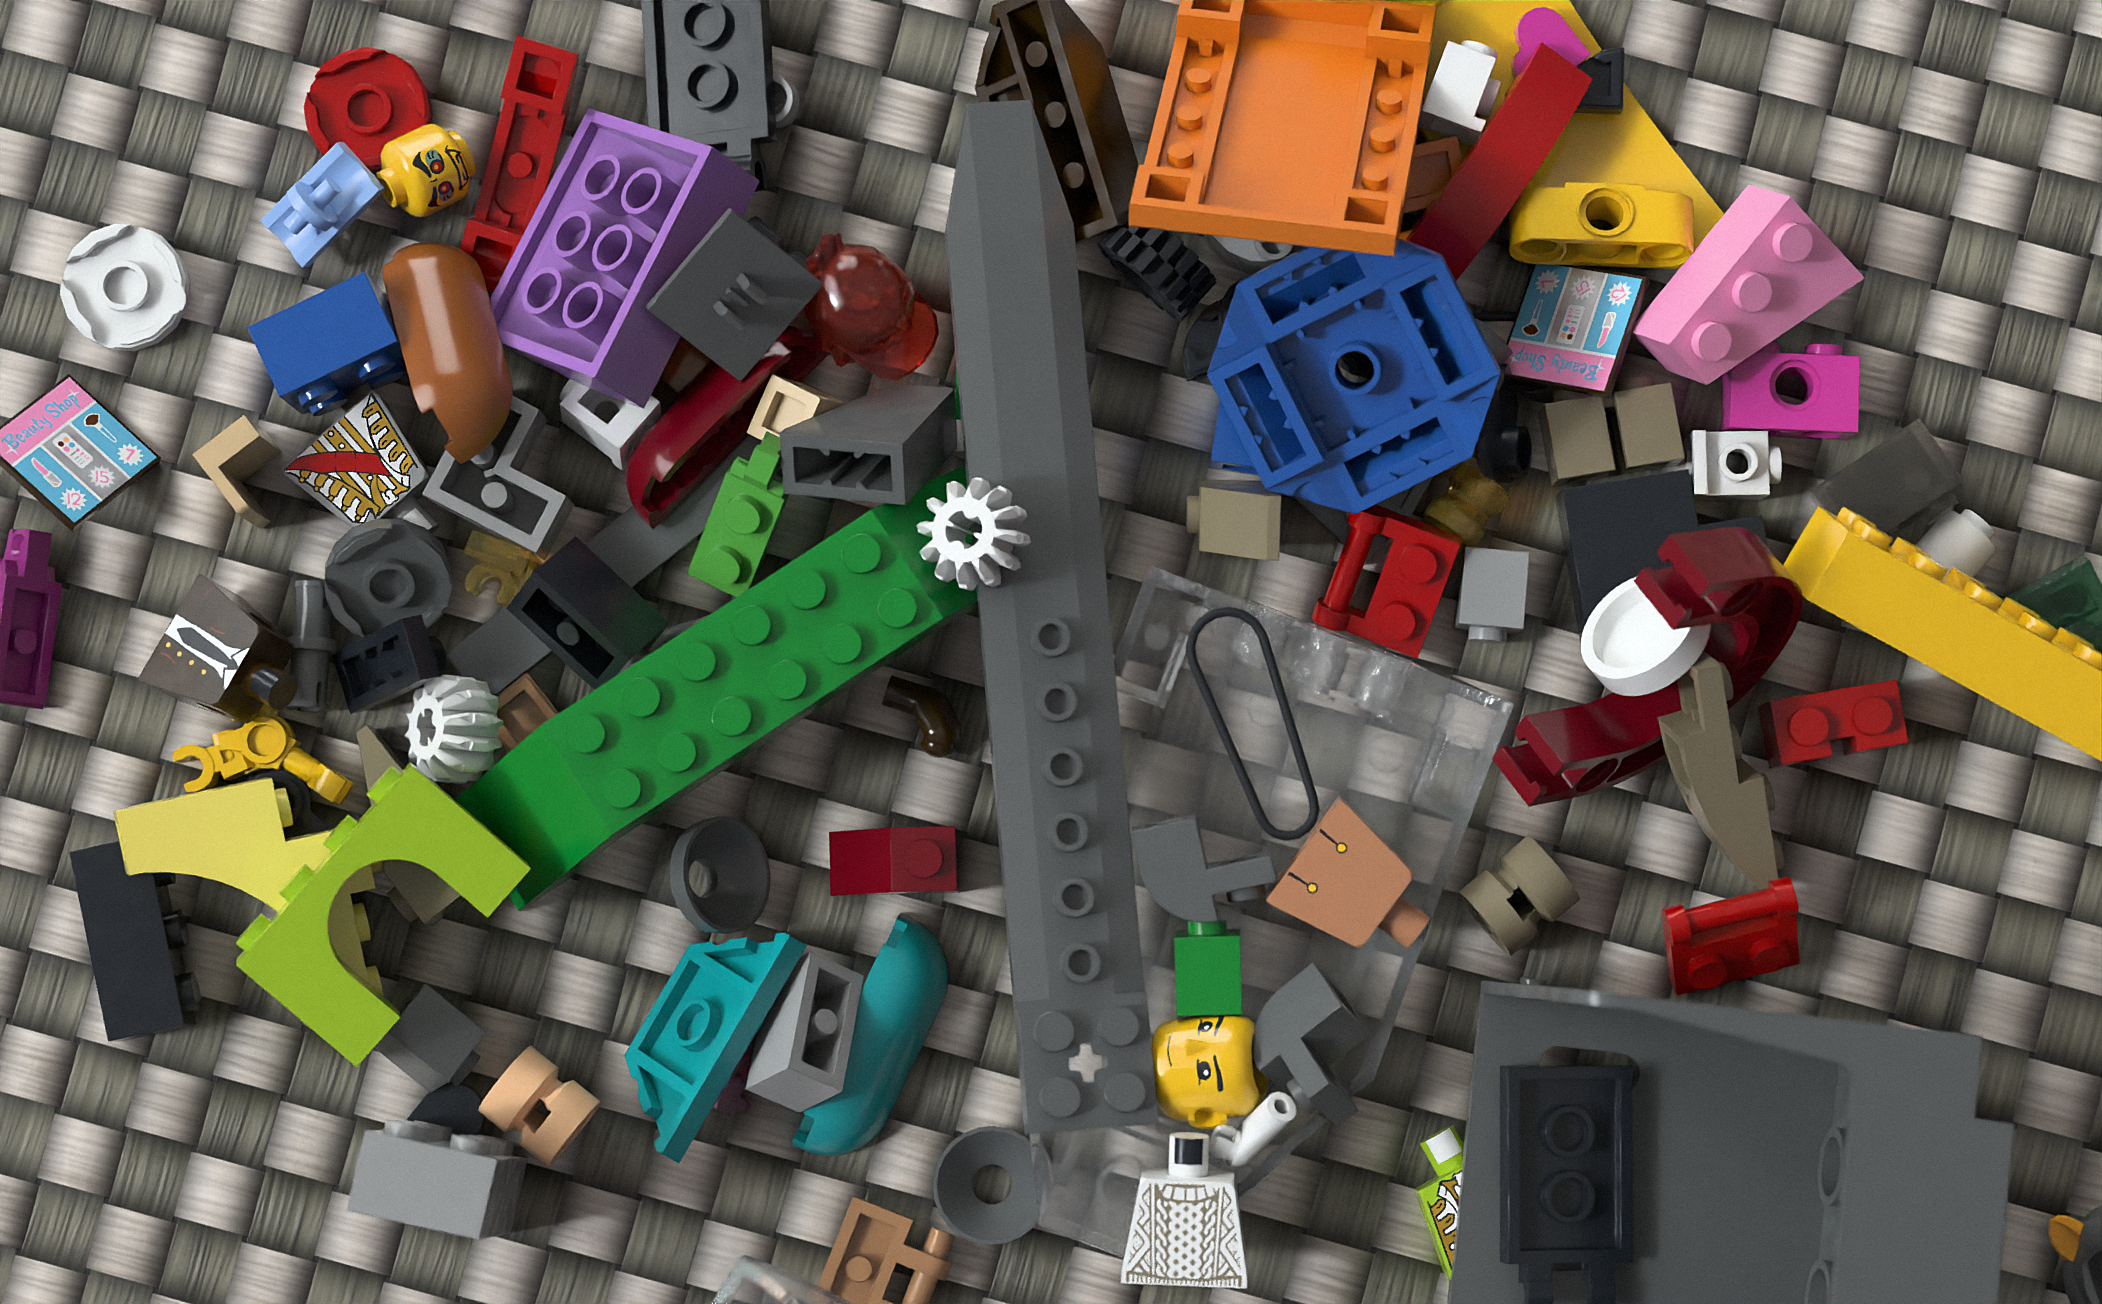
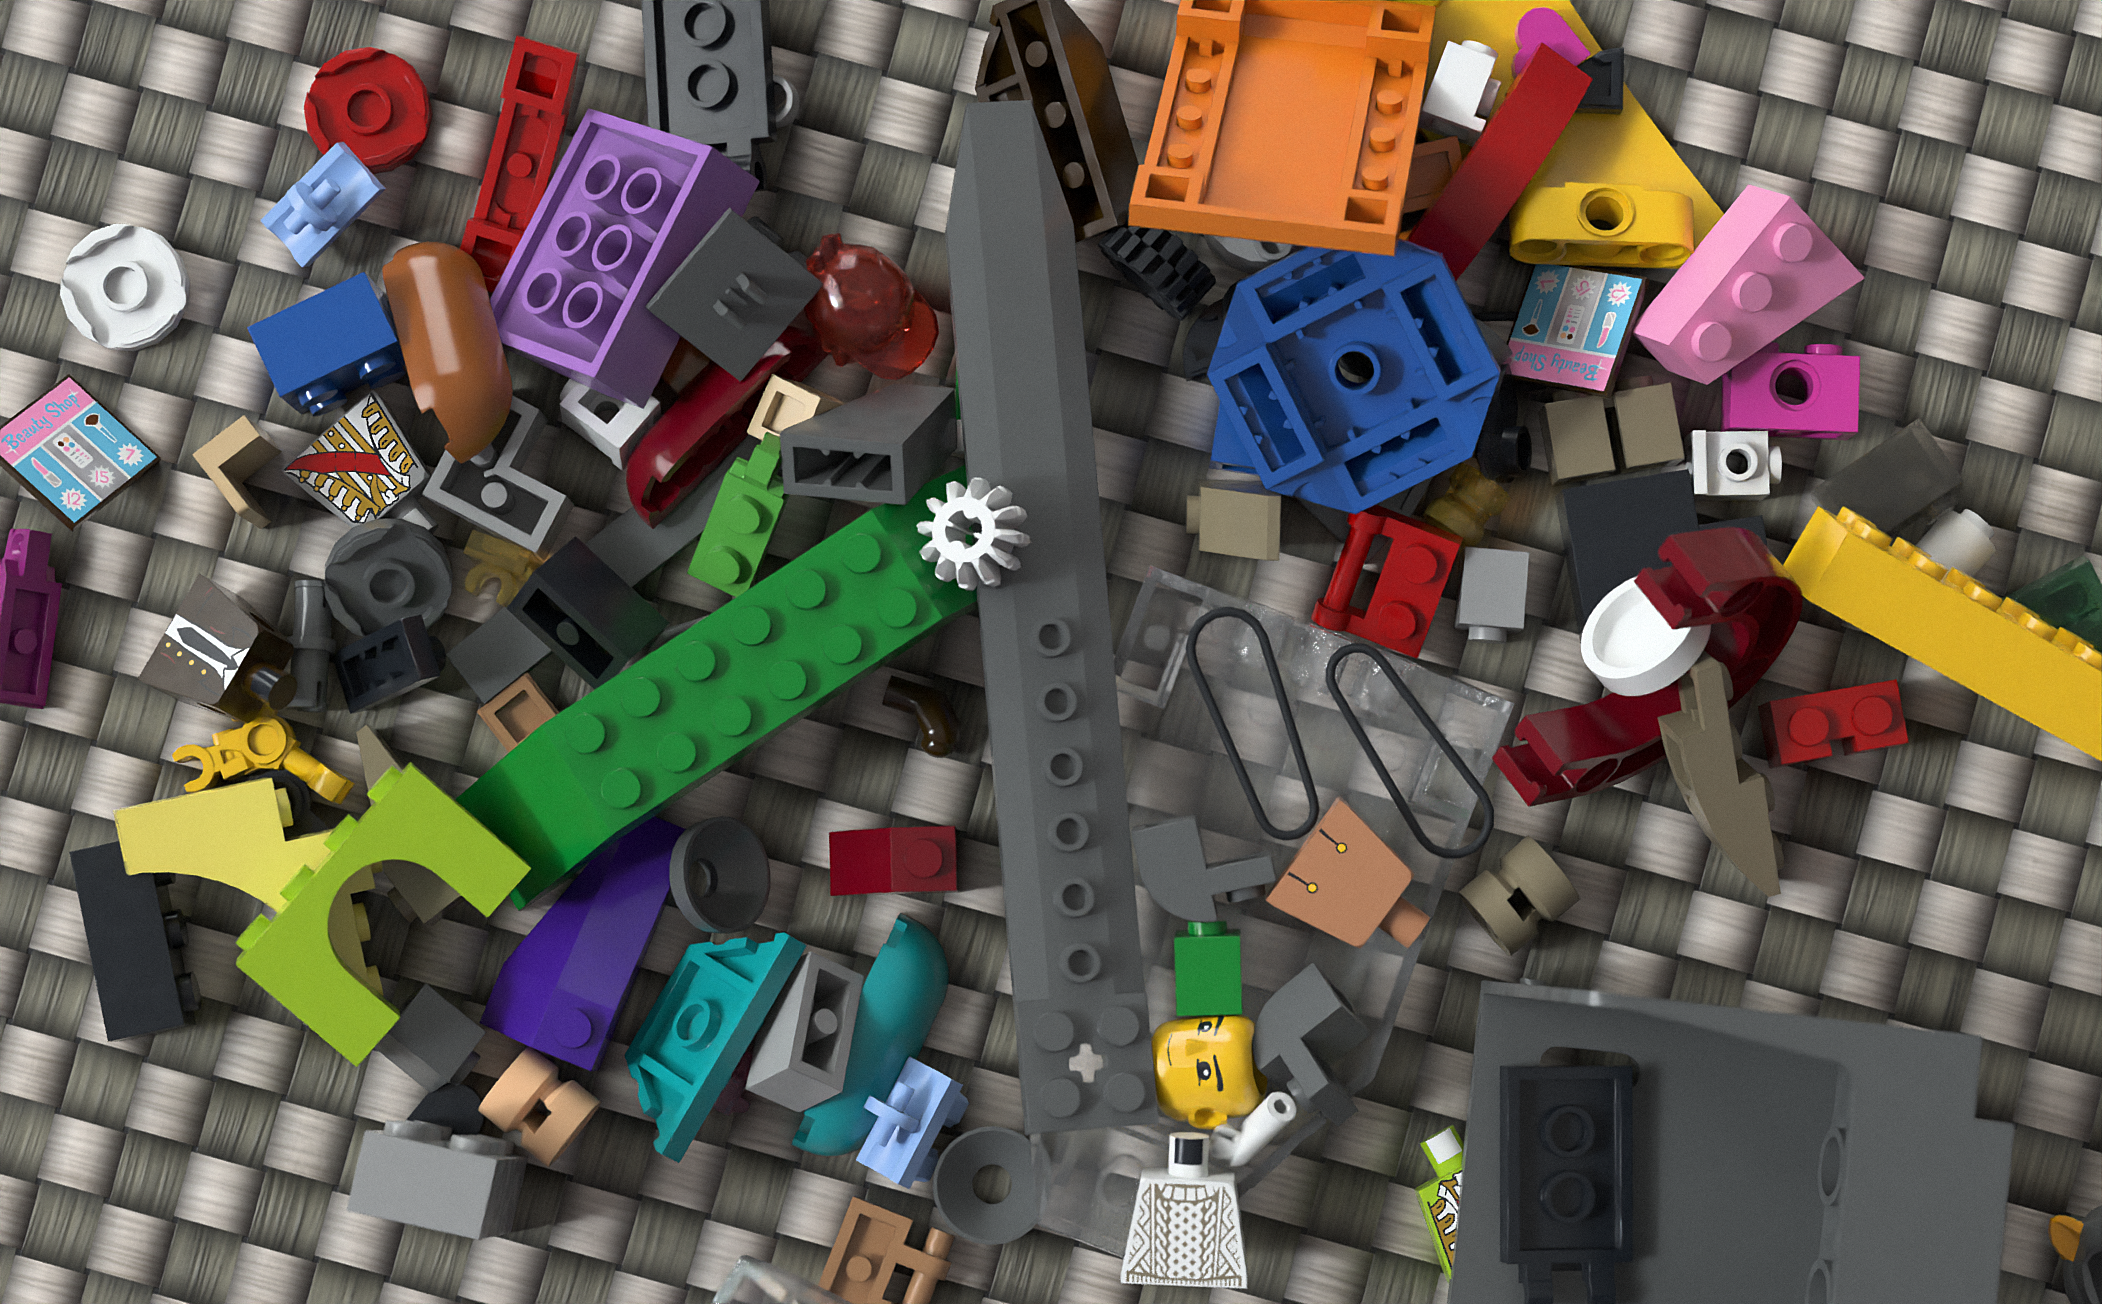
(426, 170): yellow head -> none
(453, 729): white gear -> none
(583, 956): none -> dark purple wedge
(910, 1122): none -> light blue hips
(1432, 729): none -> black piece
(1732, 937): red plate -> none

